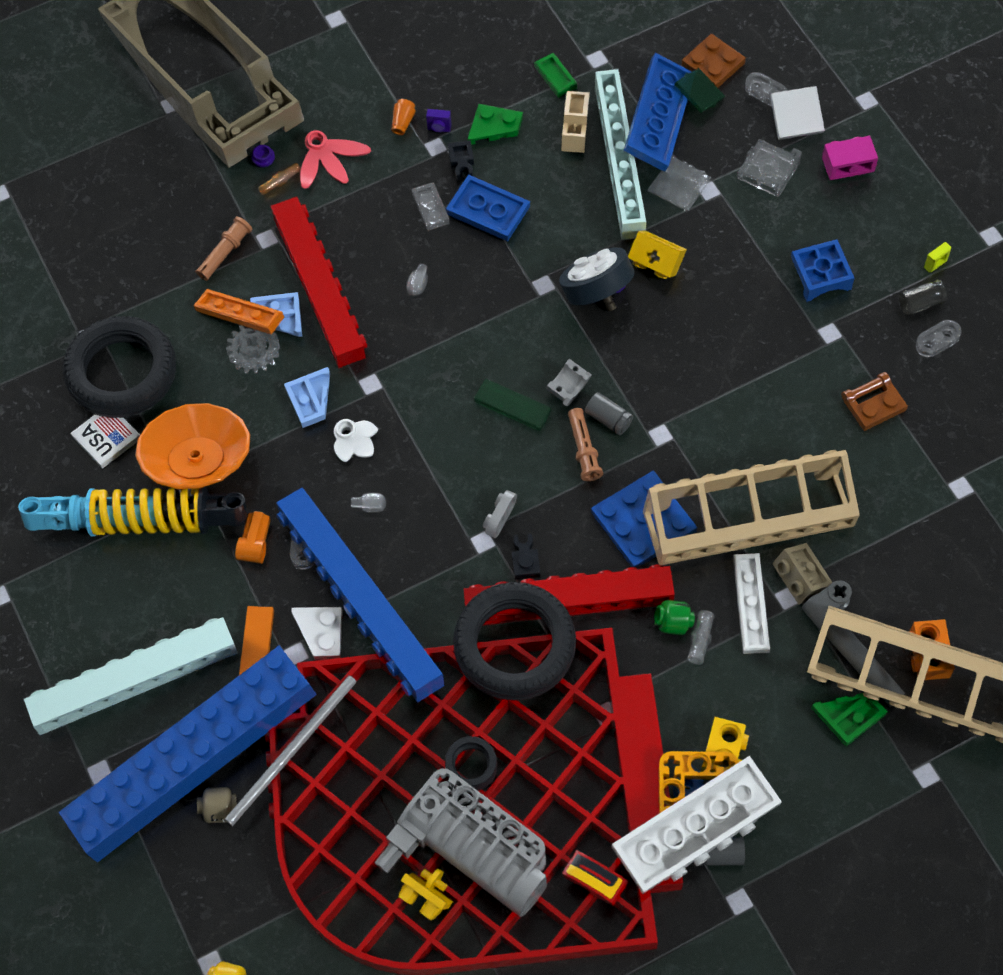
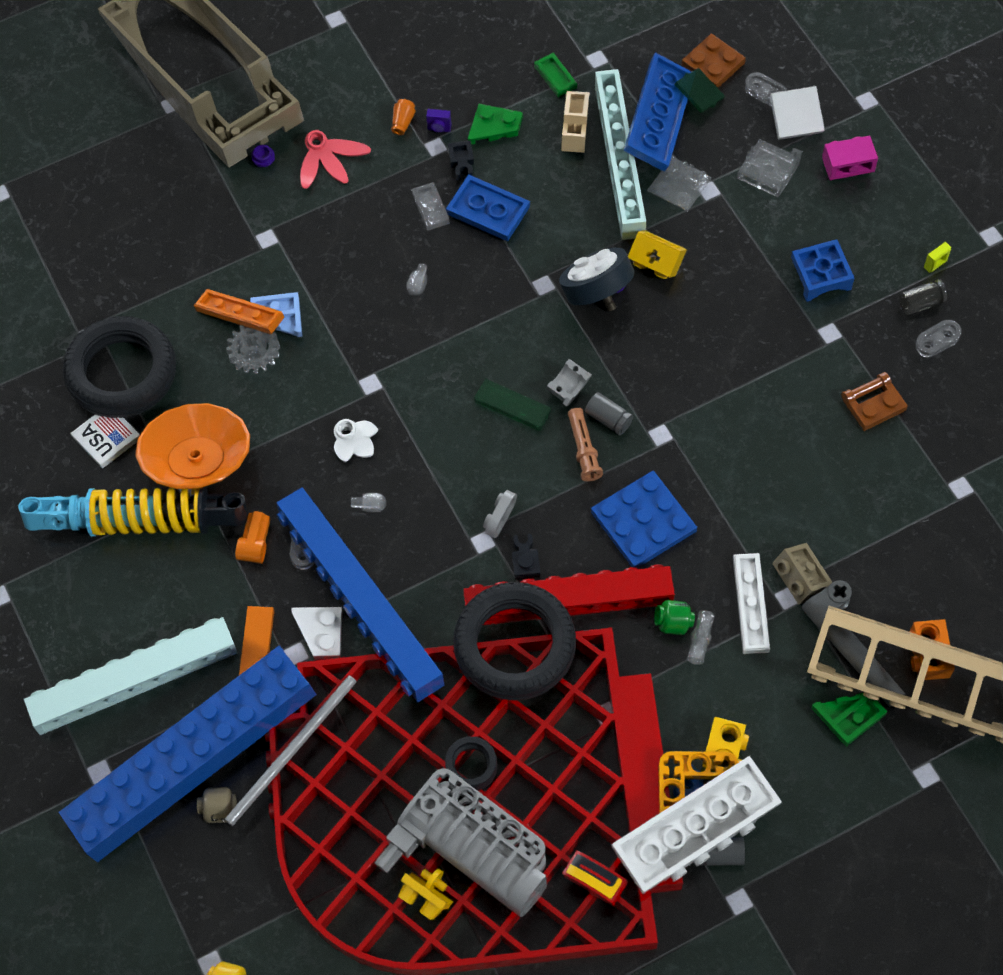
(230, 240): nougat pin -> none
(279, 178): clear orange bar -> none
(310, 396): light blue wing -> none
(318, 282): red brick -> none
(760, 531): tan window -> none

